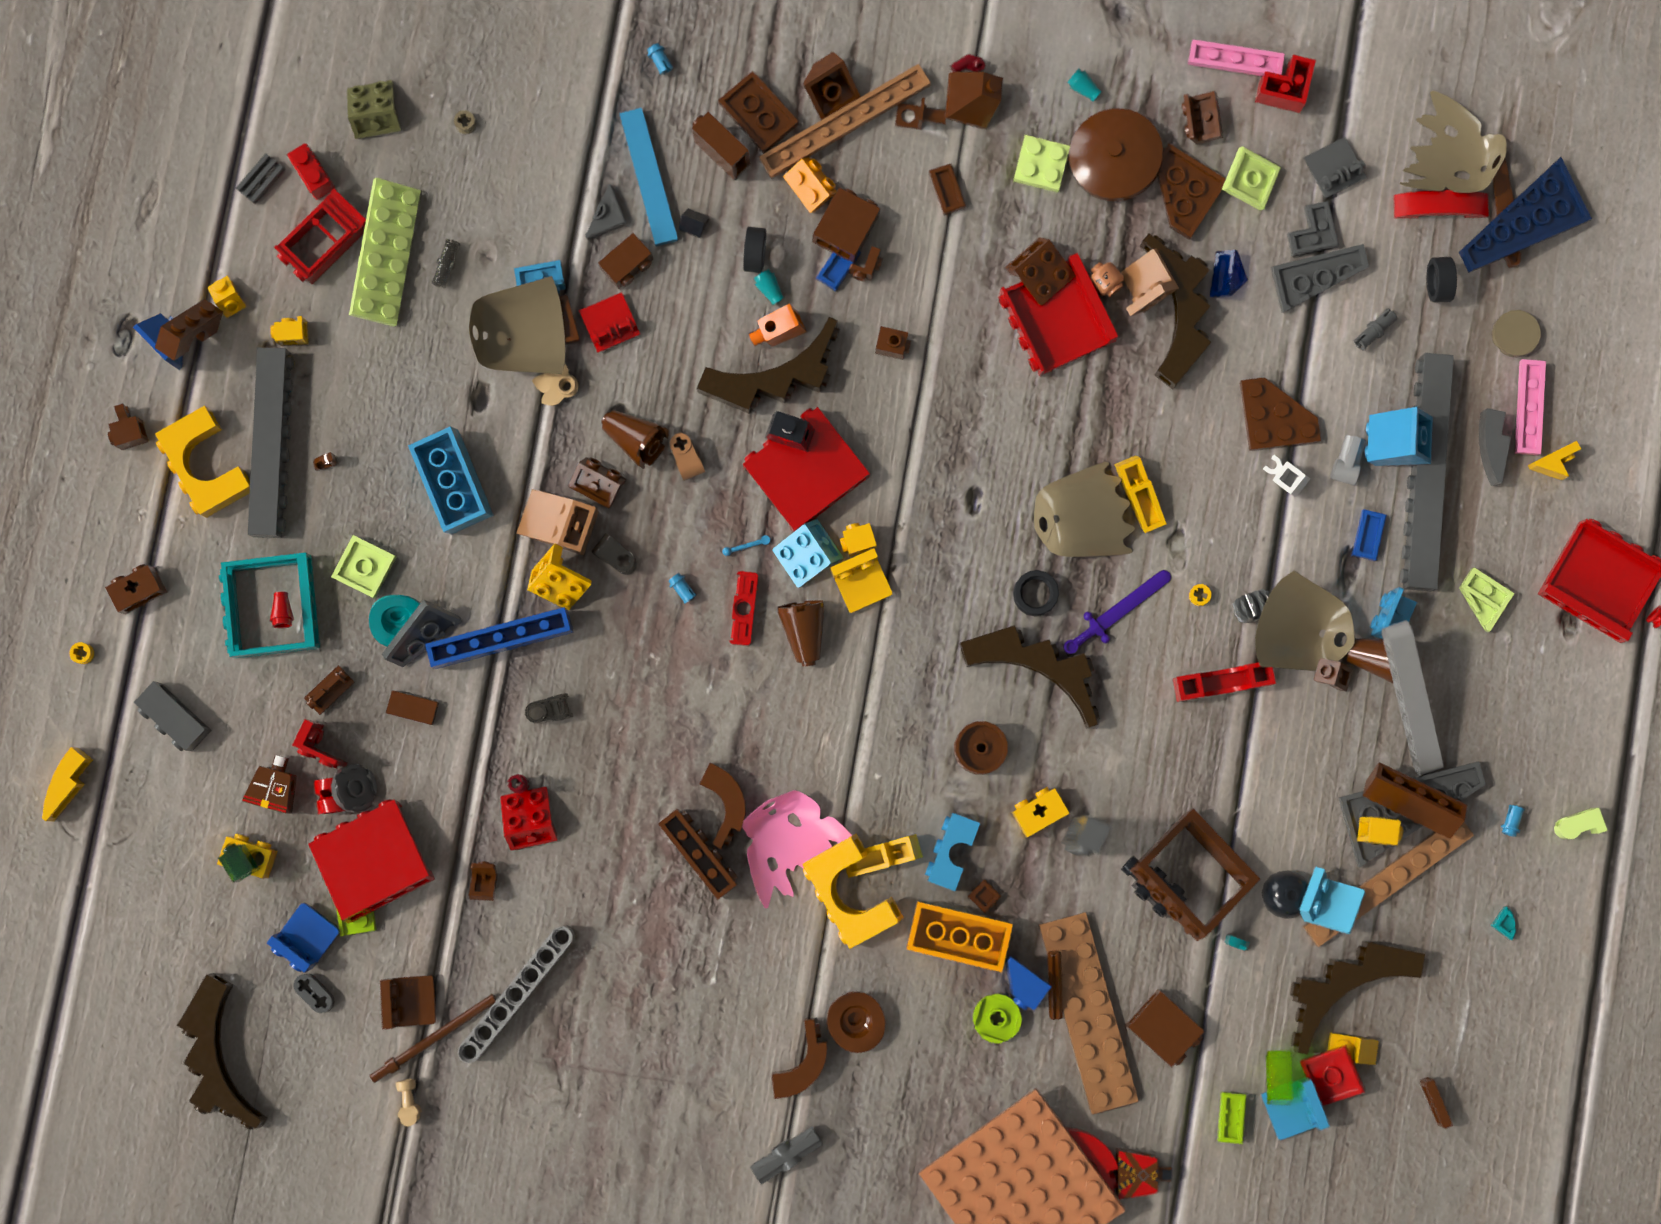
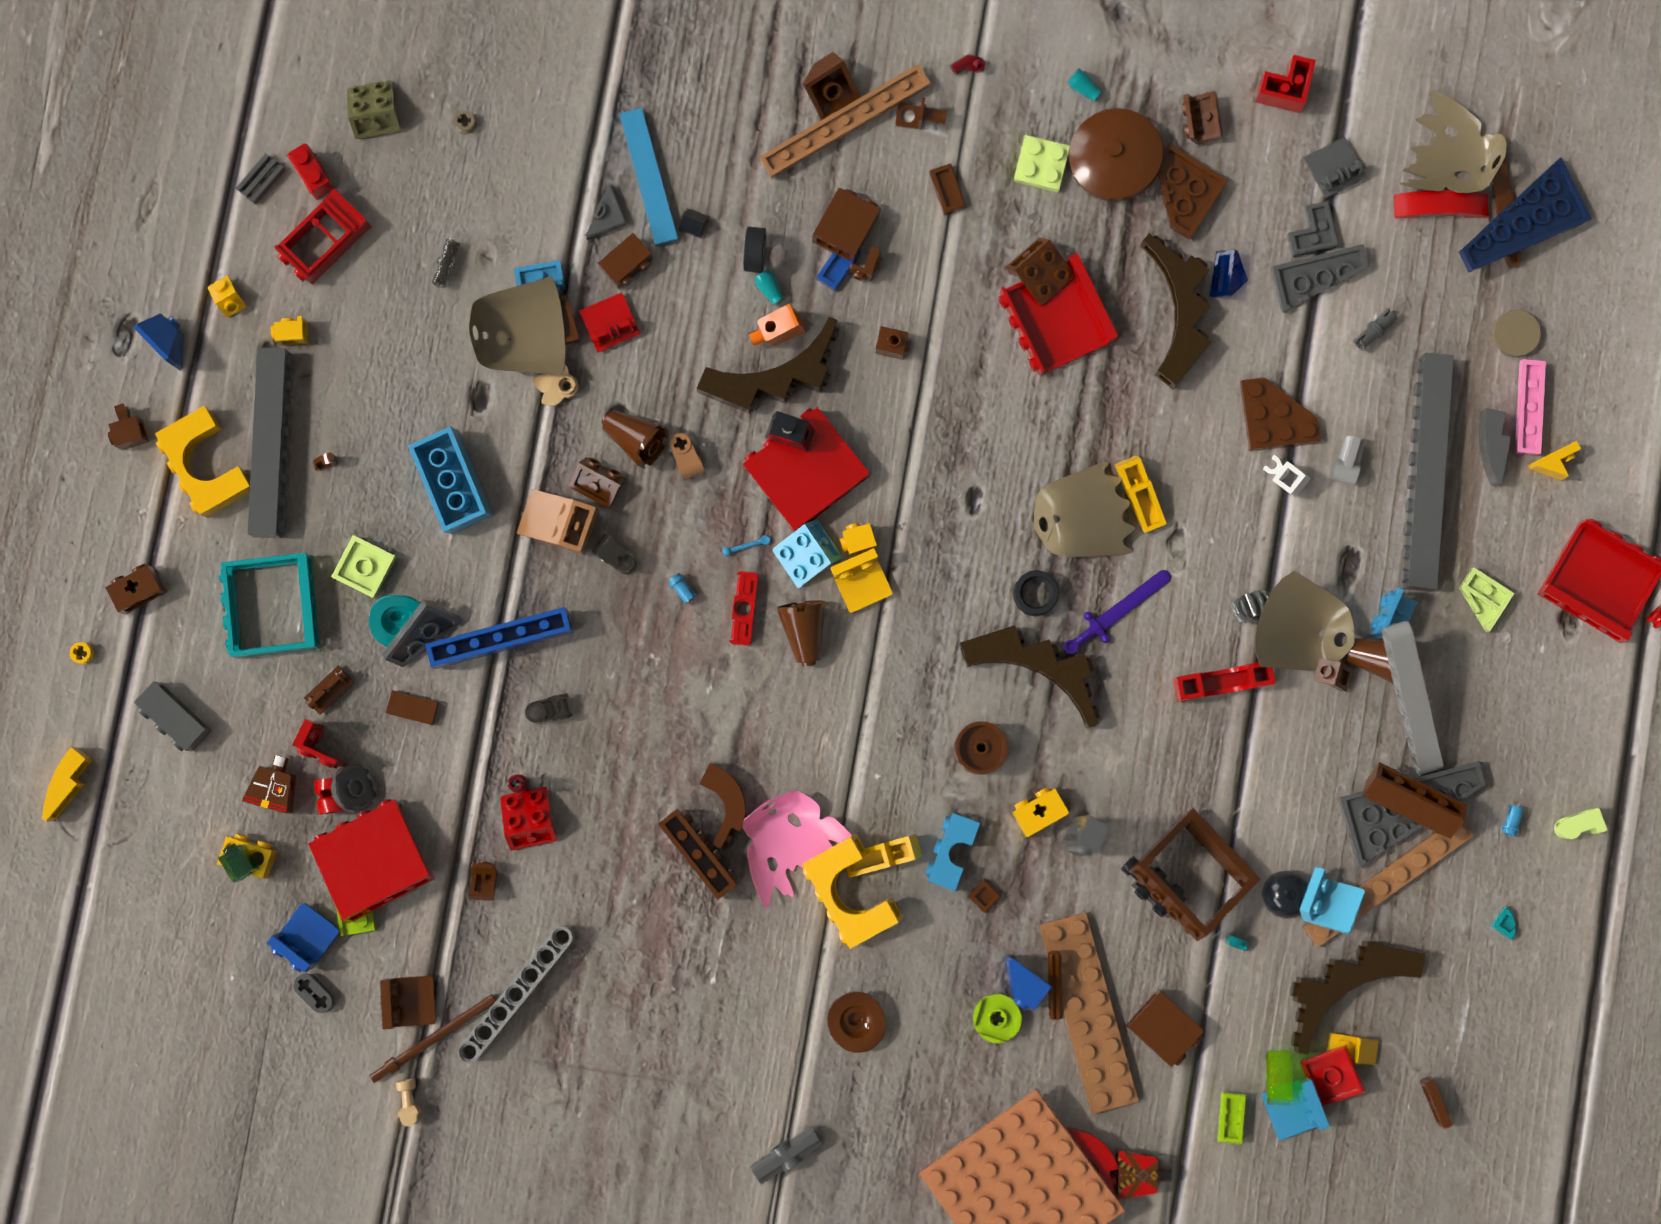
(198, 321): reddish brown arch -> none
(205, 1058): dark brown arch -> none
(281, 611): red cone -> none
(384, 252): yellowish green plate -> none
(556, 582): yellow bracket -> none
(660, 59): dark azure pin -> none
(720, 145): reddish brown brick -> none
(758, 112): reddish brown plate -> none
(794, 1081): reddish brown arch -> none
(810, 183): light orange bracket -> none
(959, 936): light orange brick -> none
(973, 97): reddish brown slope -> none
(1106, 279): nougat head -> none
(1148, 282): bracket -> none
(1206, 590): yellow bush -> none
(1234, 58): bright pink plate -> none
(1251, 178): yellowish green plate -> none
(1369, 535): blue tile -> none
(1379, 831): yellow brick -> none
(1399, 437): dark azure slope -> none
(1441, 279): black tyre -> none

